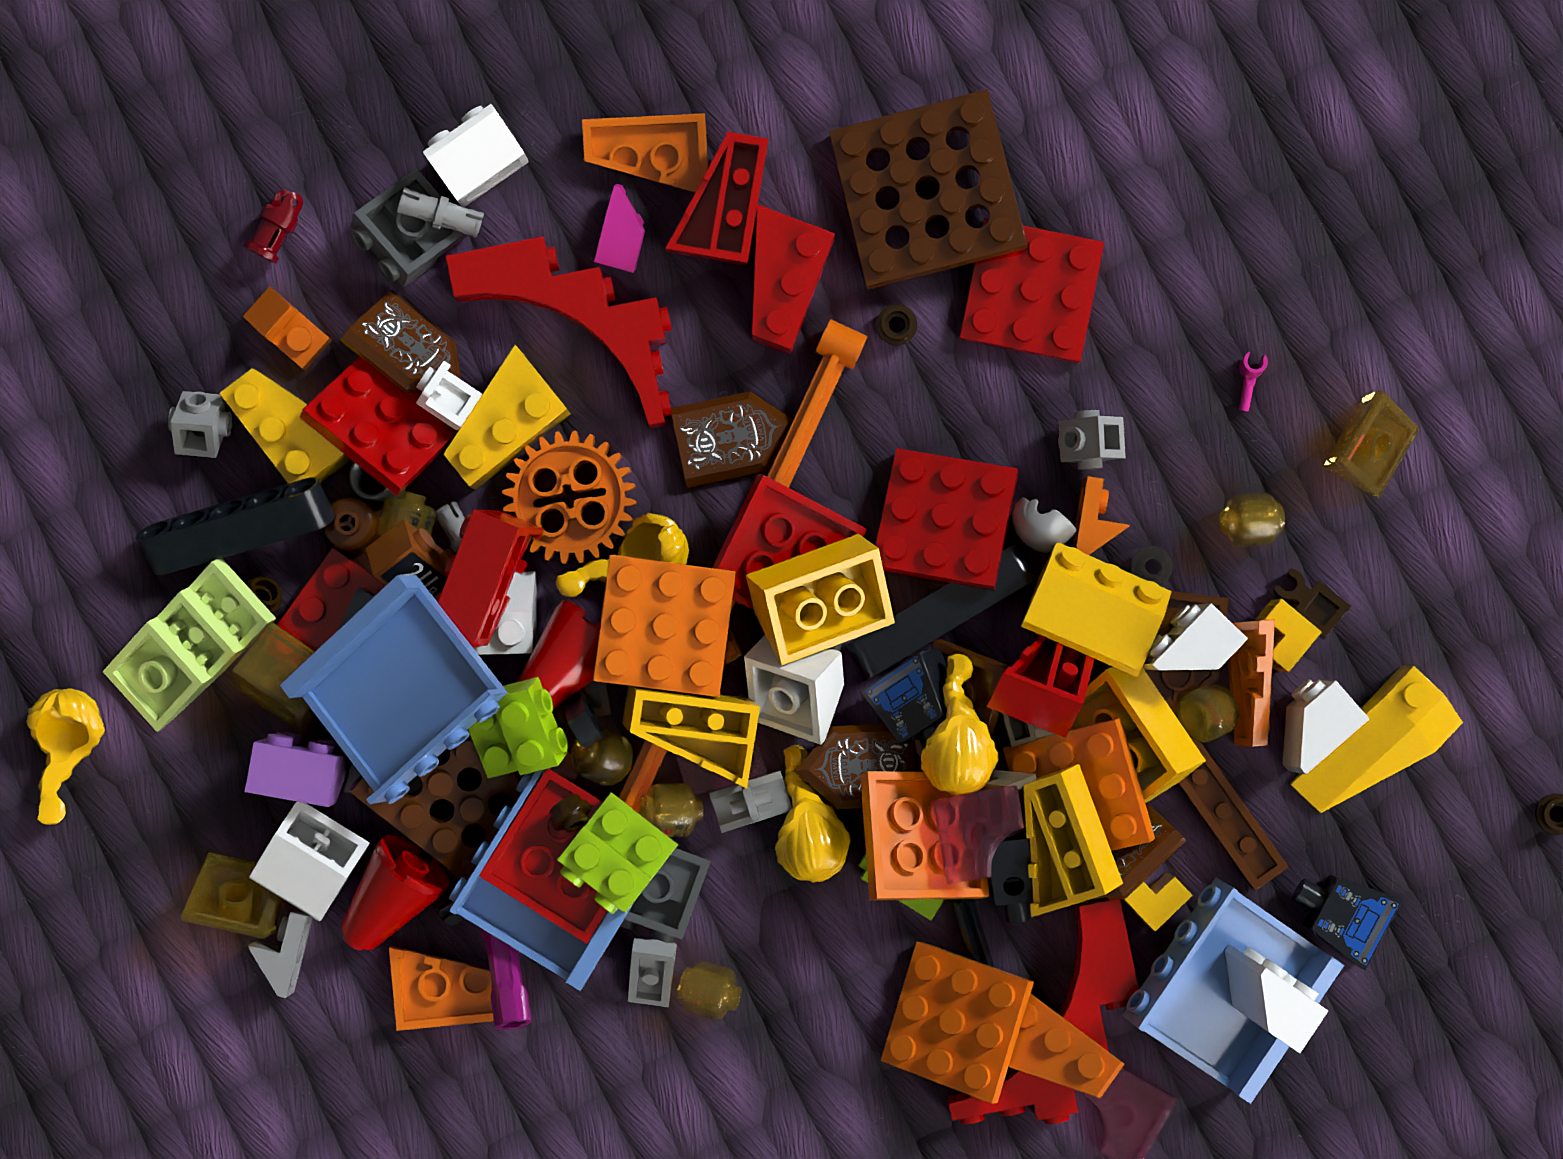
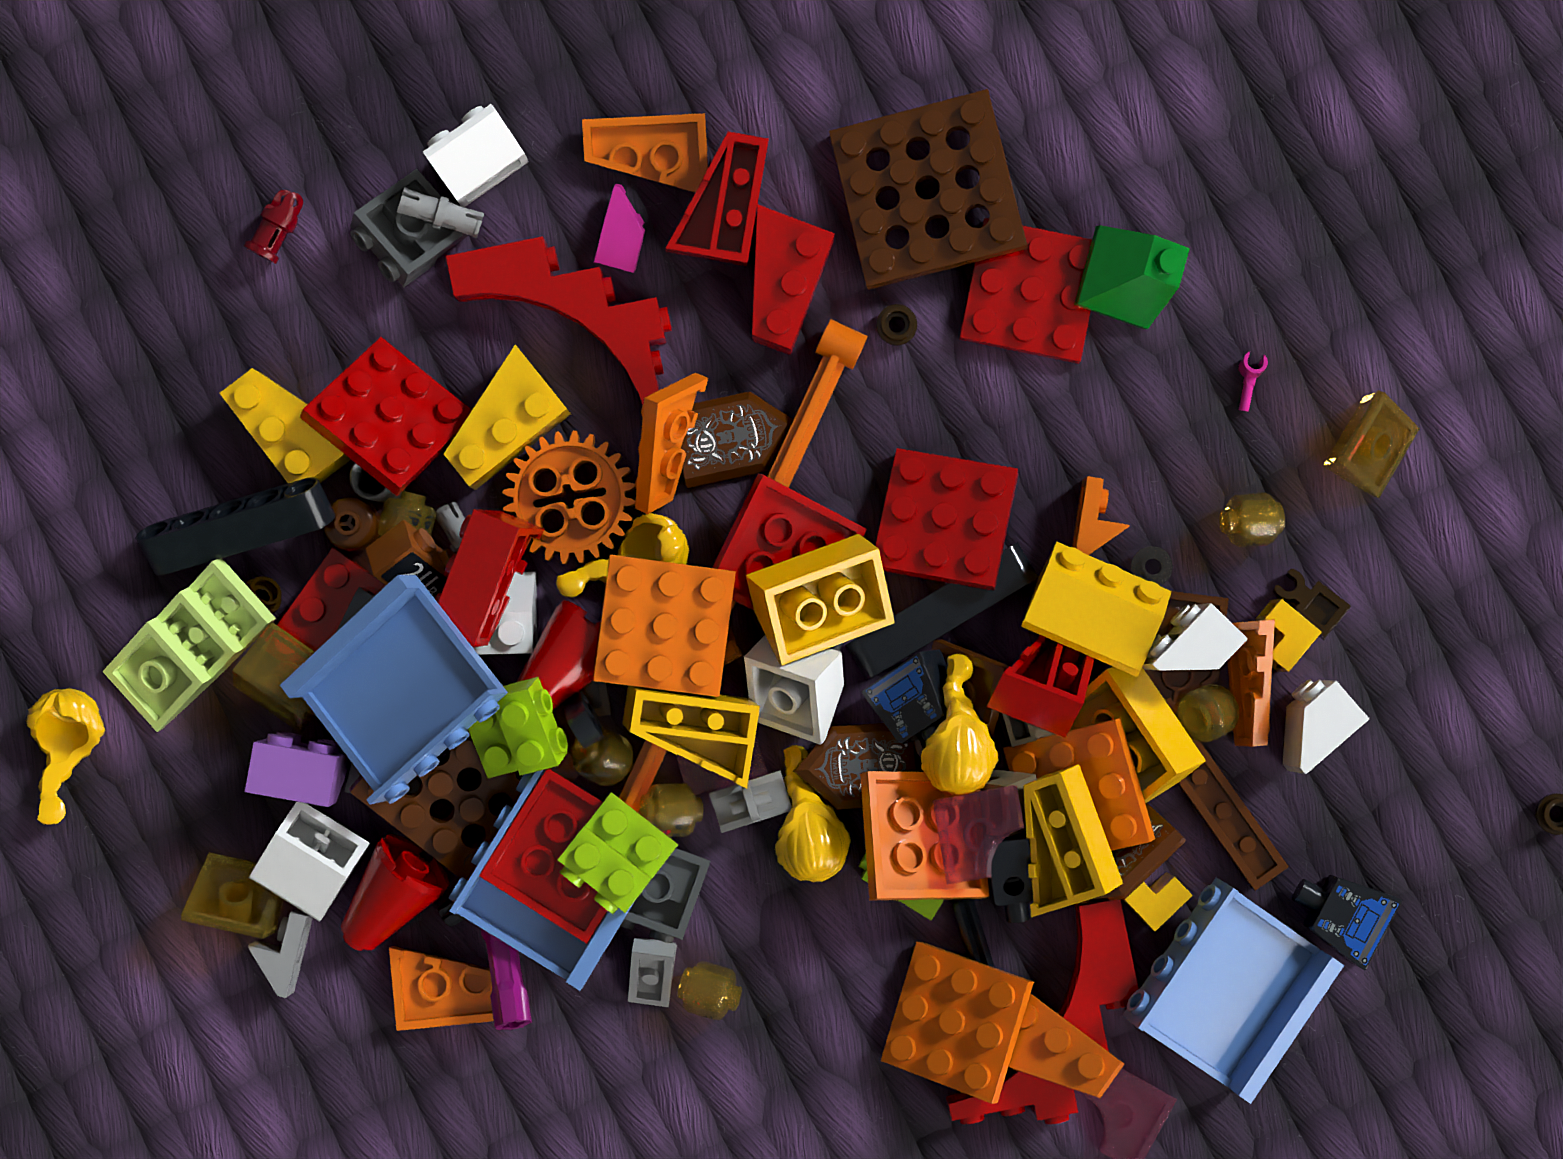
(199, 424): light grey brick -> none
(287, 328): orange slope -> none
(401, 342): reddish brown tile -> none
(446, 396): white bracket -> none
(570, 813): dark brown plate -> none
(664, 425): none -> orange wing
(1040, 530): light grey hair -> none
(1091, 439): light grey brick -> none
(1130, 275): none -> green slope
(1272, 997): white slope -> none
(1404, 726): yellow wedge -> none

